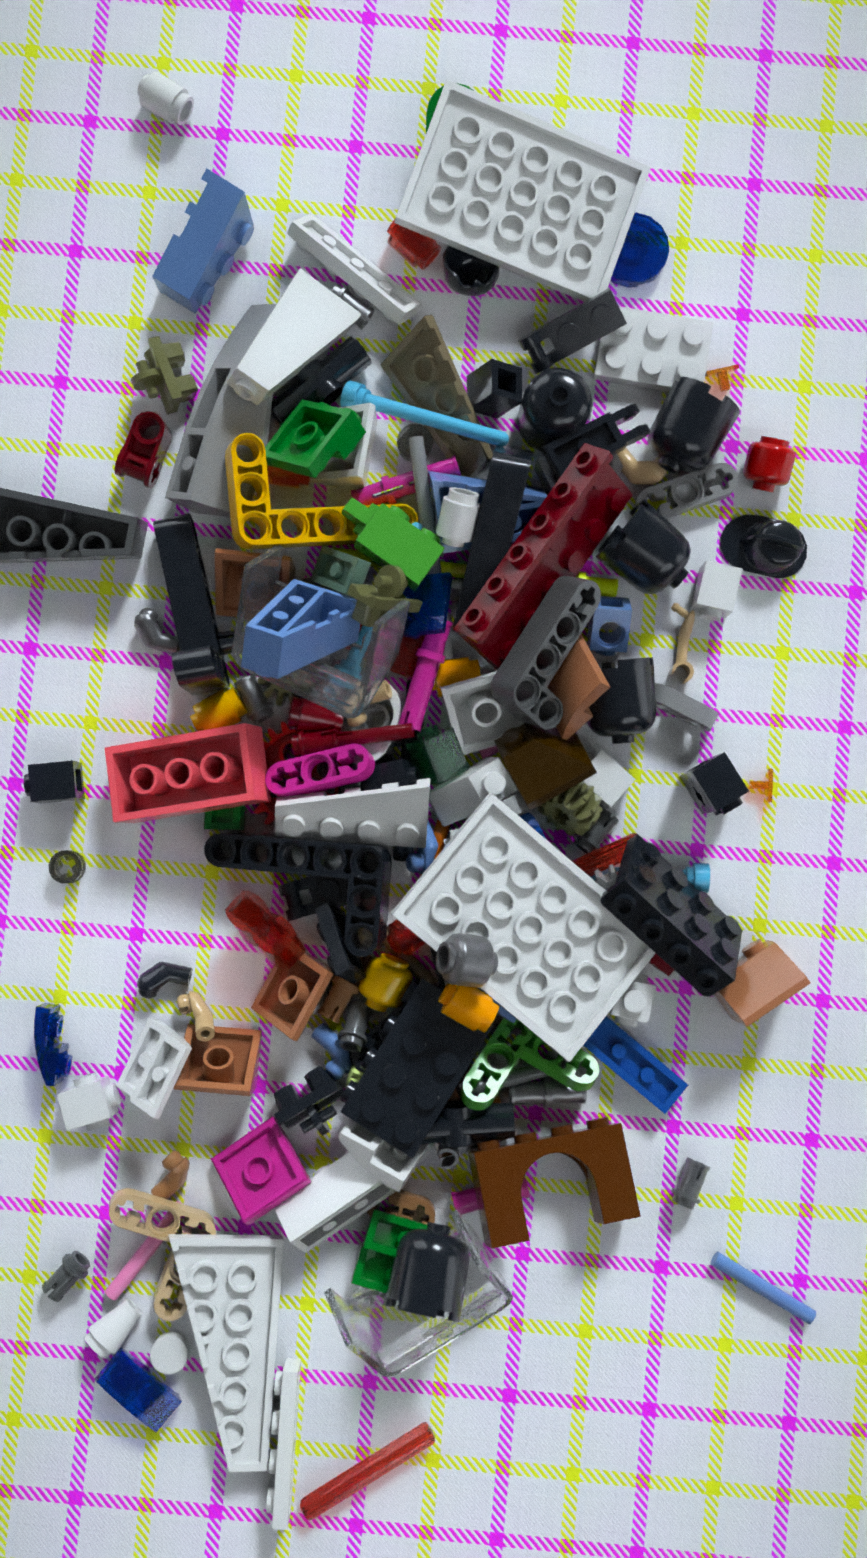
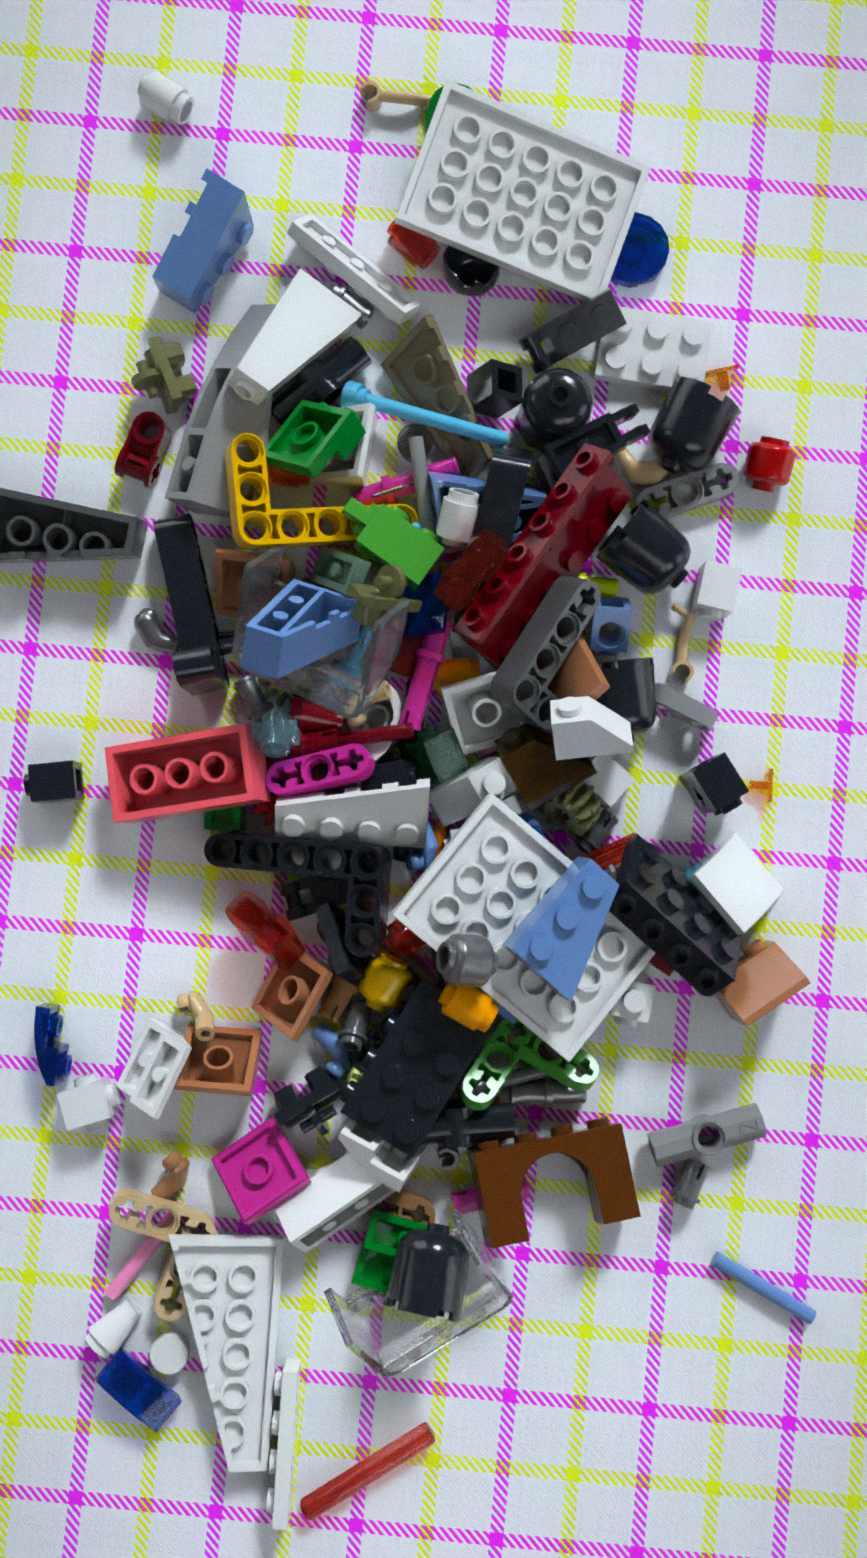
(55, 865): clear smoke bush -> none
(74, 1267): dark grey pin -> none
(159, 975): black arm -> none
(218, 710): yellow brick -> none
(276, 733): none -> clear light blue gear
(389, 96): none -> tan piece
(478, 563): none -> clear red brick
(564, 926): none -> medium blue wedge
(588, 729): none -> white slope
(635, 1065): blue plate -> none
(730, 1129): none -> light grey piece
(736, 884): none -> white slope
(764, 546): black piece -> none

